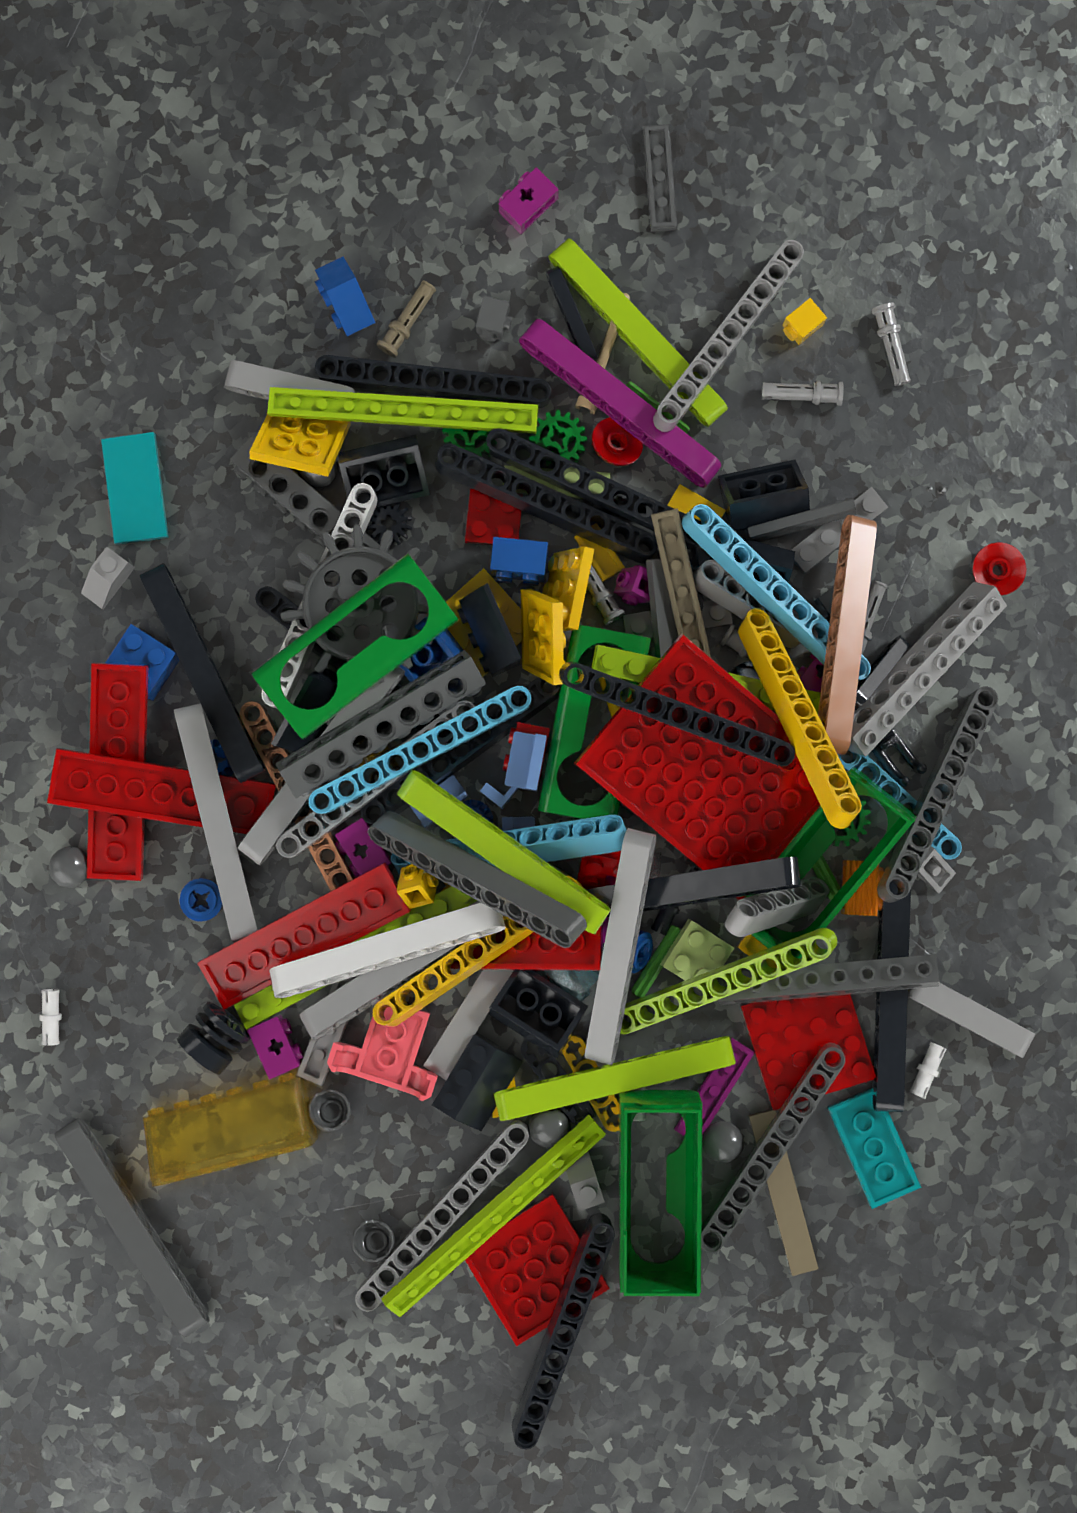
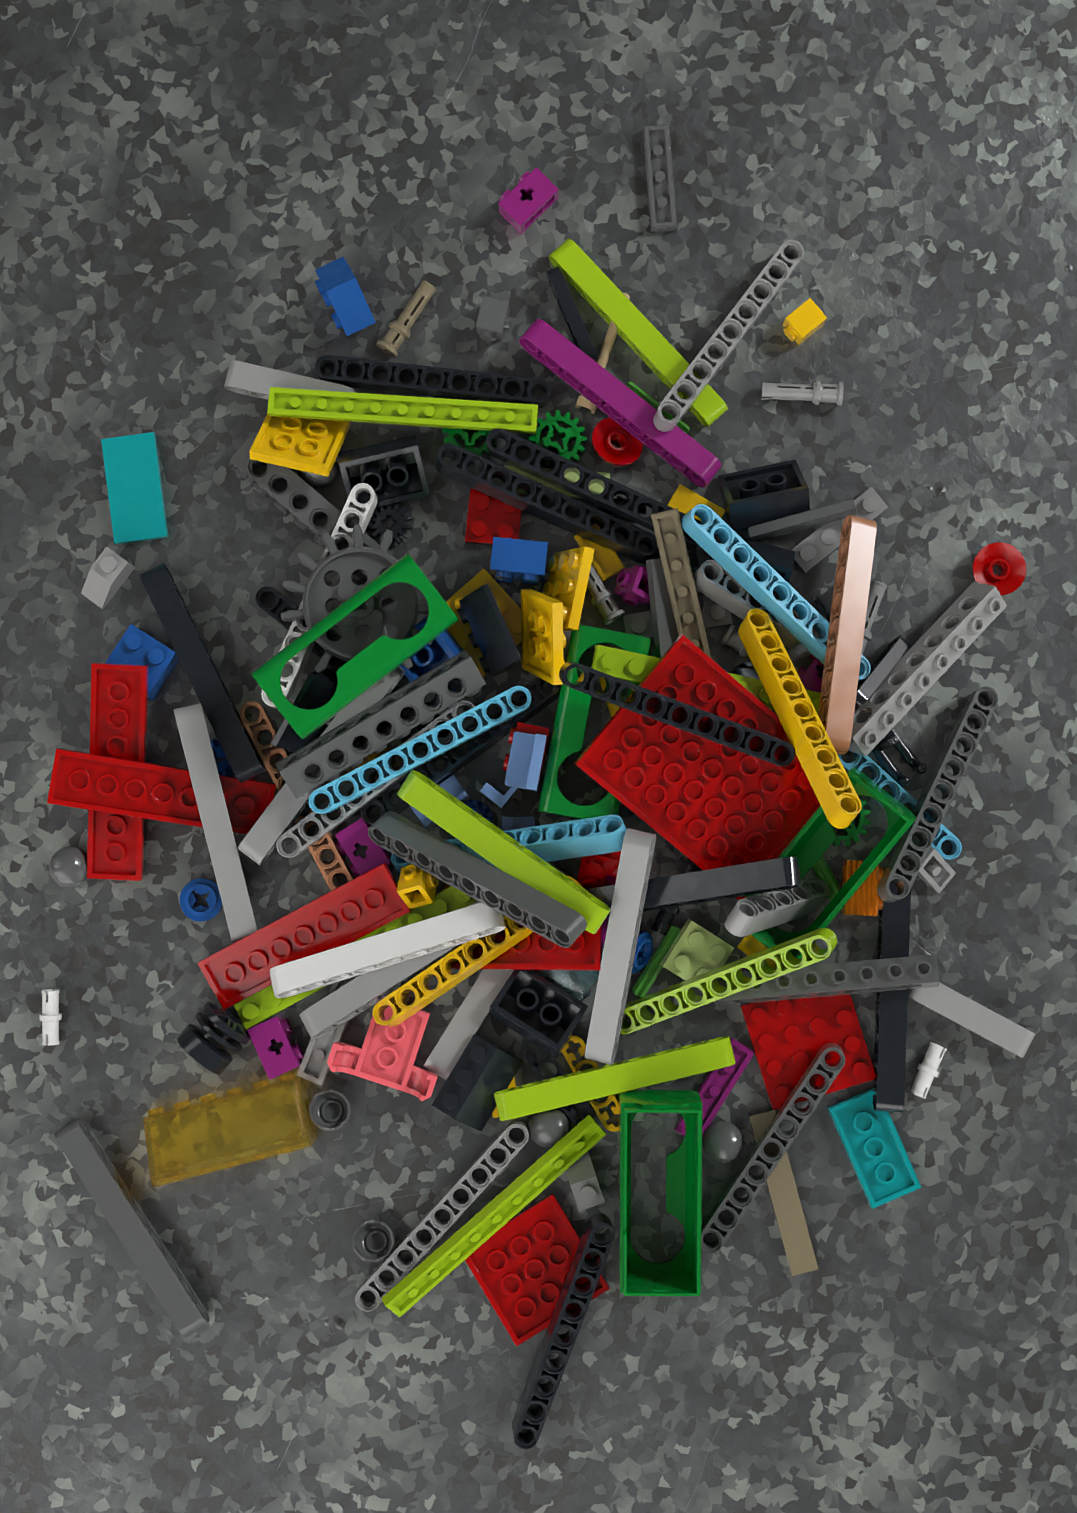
(889, 330): light grey pin -> none

